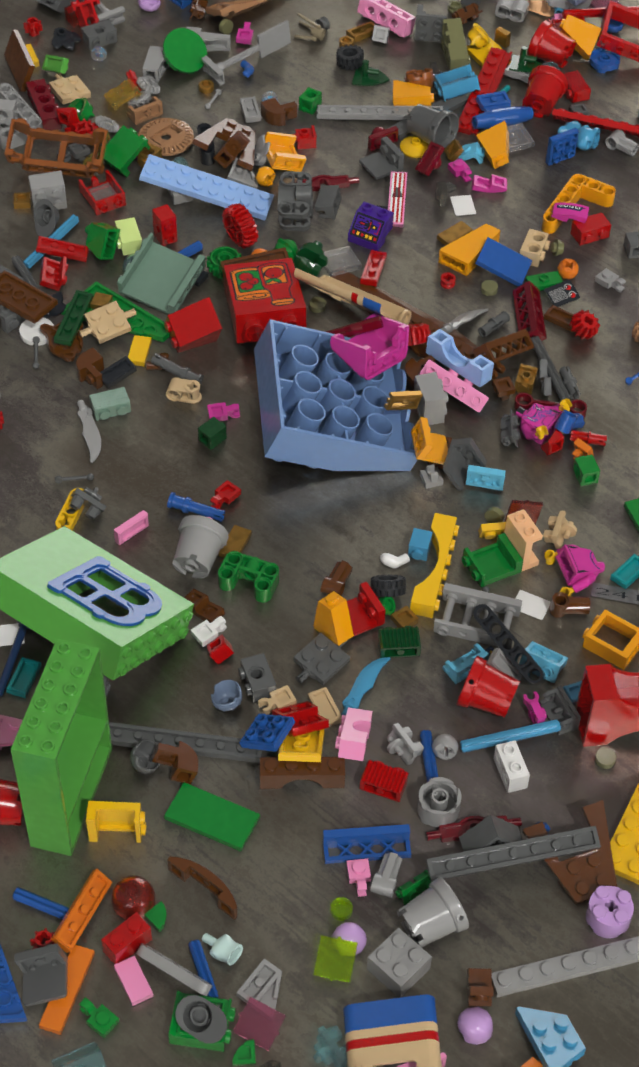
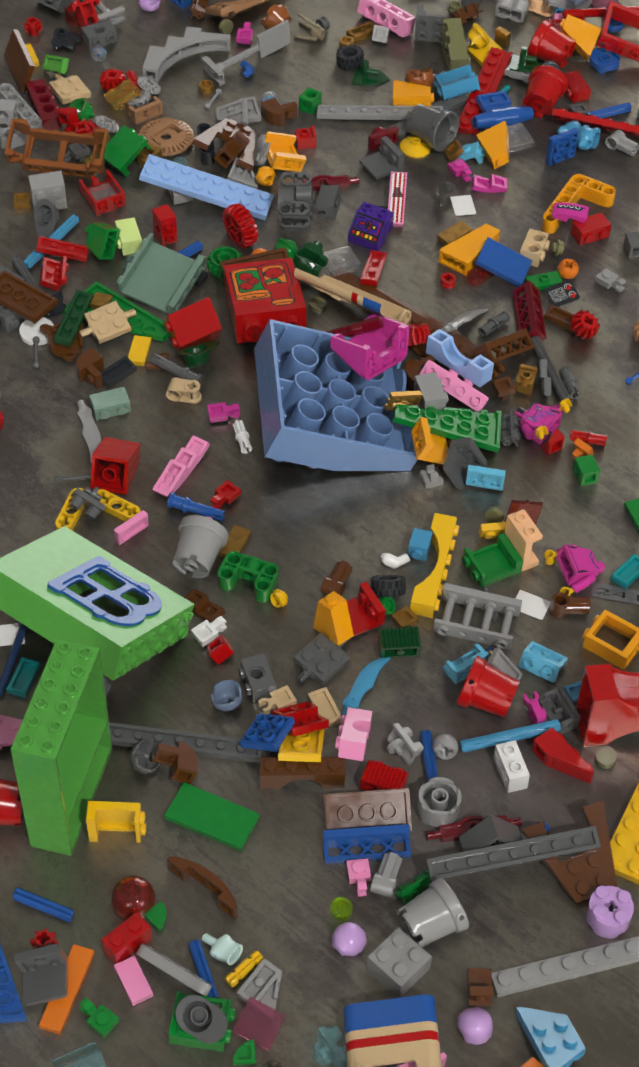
(81, 910): orange tile -> none
(111, 79): none -> red gear
(114, 465): none -> red slope
(120, 513): none -> yellow beam
(181, 467): none -> bright pink slope
(184, 50): green tile -> none
(199, 354): none -> dark green piece
(212, 433): dark green brick -> none
(235, 110): none -> light grey wing
(242, 436): none -> white axle
(243, 969): none -> yellow axle
(275, 16): none -> dark orange cone
(279, 598): none -> yellow plate
(335, 958): clear neon green piece -> none
(367, 809): none -> tile
(430, 159): dark red tile -> none
(455, 423): none -> green wing
(478, 276): none -> clear red plate
(489, 287): olive tile -> none
(502, 637): black beam -> none
(529, 399): dark red piece -> none
(559, 755): none -> red slope
(561, 530): tan hips -> none
(569, 421): blue piece -> none
(611, 111): none -> blue axle

